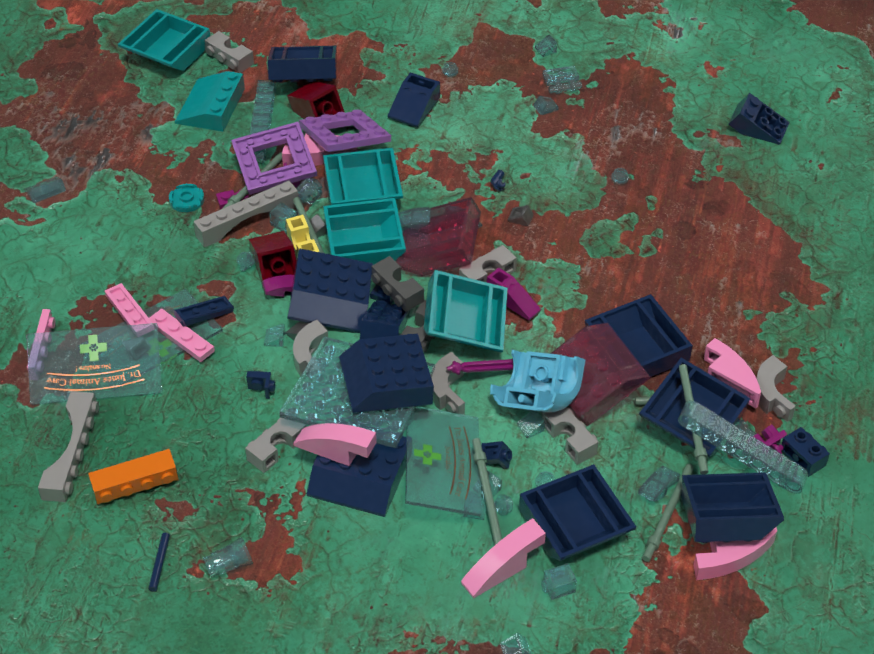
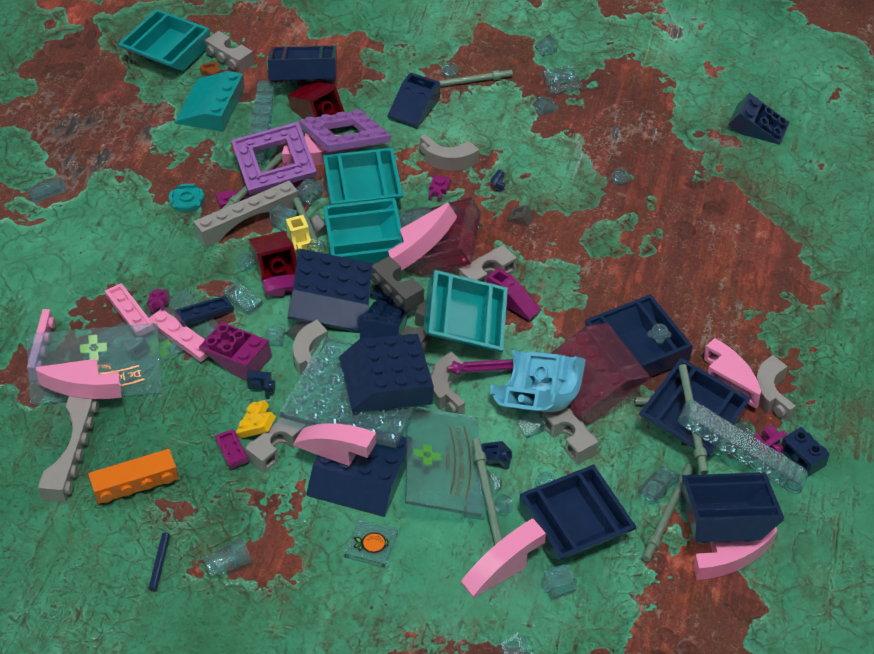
(80, 380): none -> bright pink slope
(158, 299): none -> magenta plate
(209, 68): none -> dark orange tile
(231, 449): none -> magenta plate
(236, 349): none -> magenta slope
(242, 298): none -> clear light blue plate
(255, 420): none -> yellow plate
(317, 246): none -> clear light blue plate
(371, 543): none -> clear light blue tile
(422, 235): none -> bright pink slope
(439, 186): none -> magenta plate
(449, 158): none -> light grey arch
(495, 75): none -> sand green bar
(659, 333): none -> clear light blue plate

